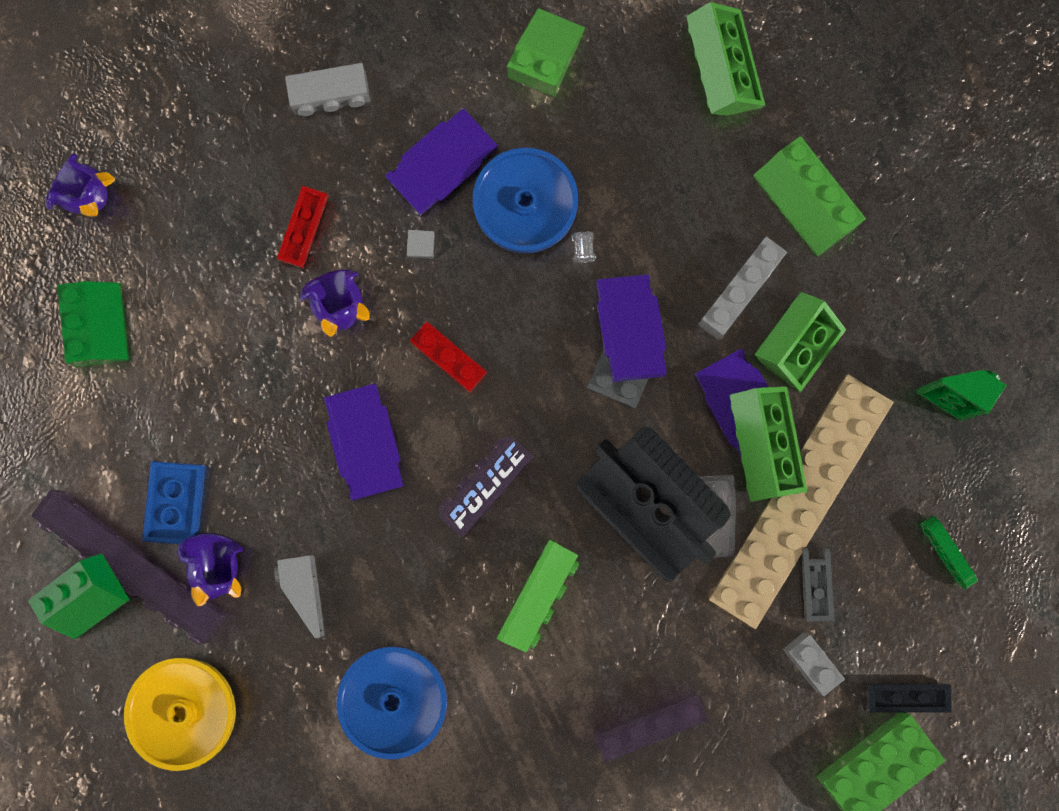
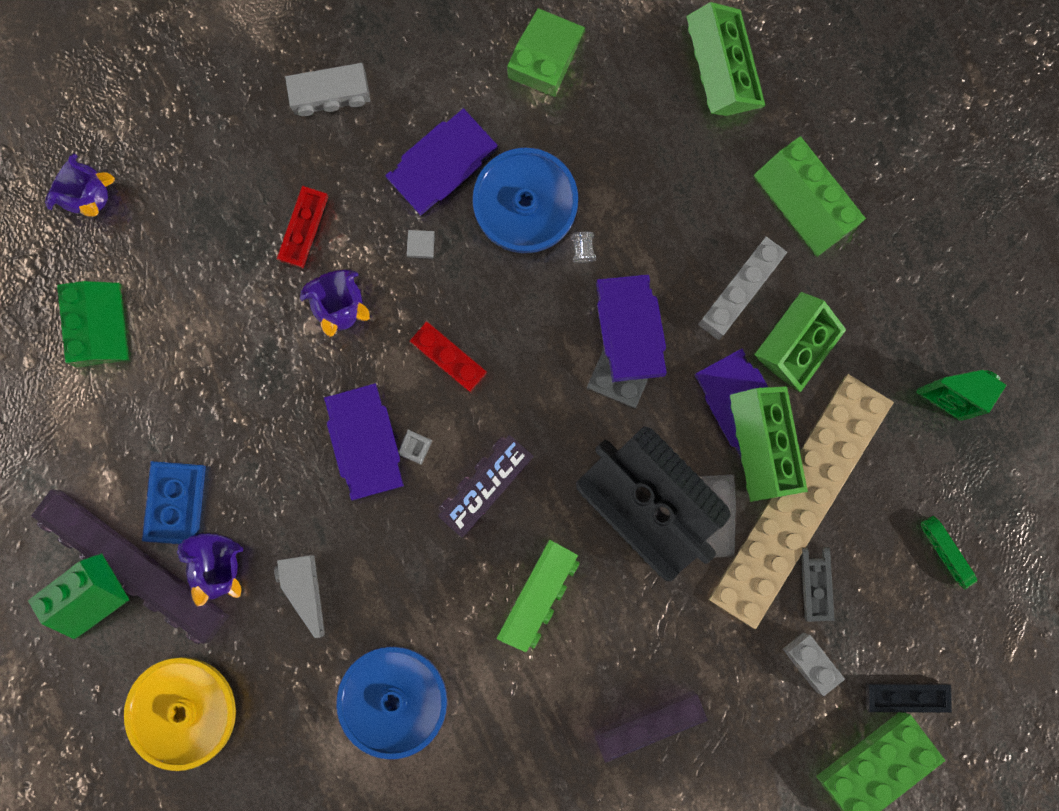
(414, 447): none -> light grey tile

